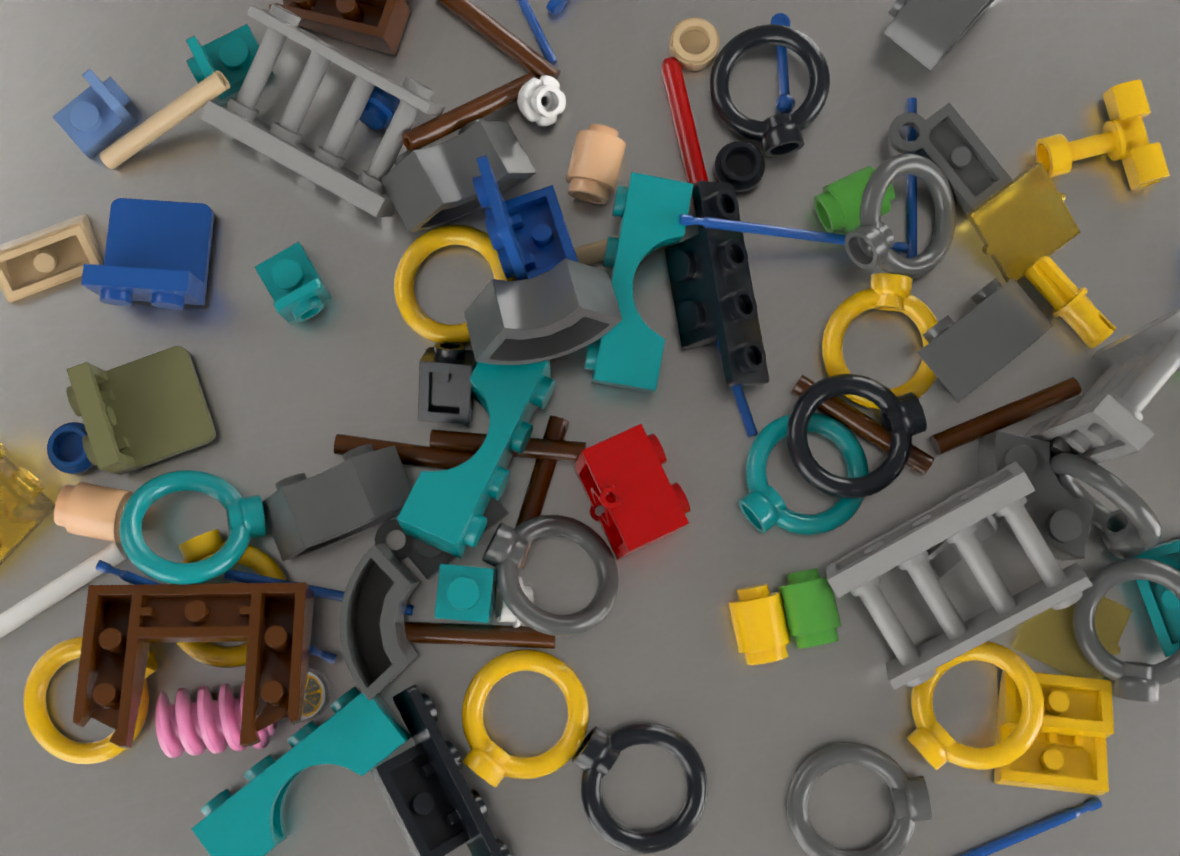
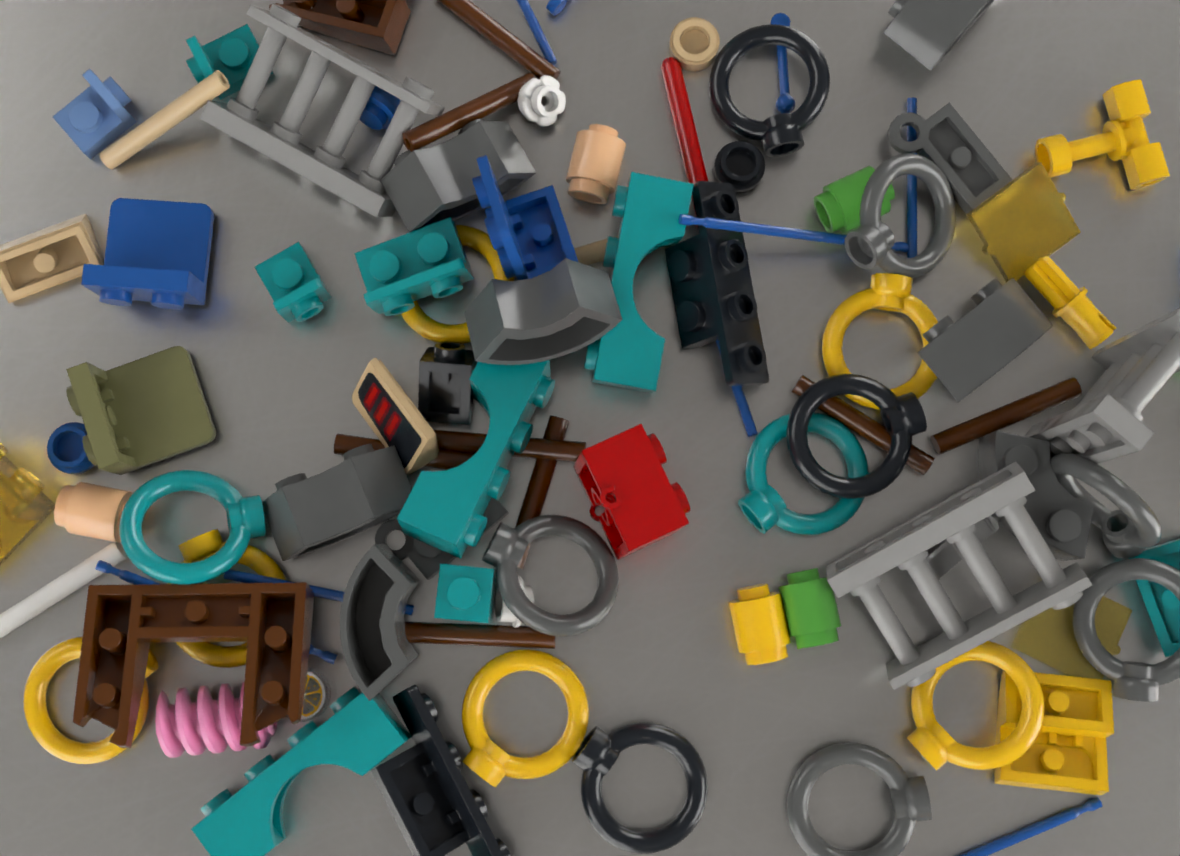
(394, 417): none -> slope
(414, 267): none -> teal bracket

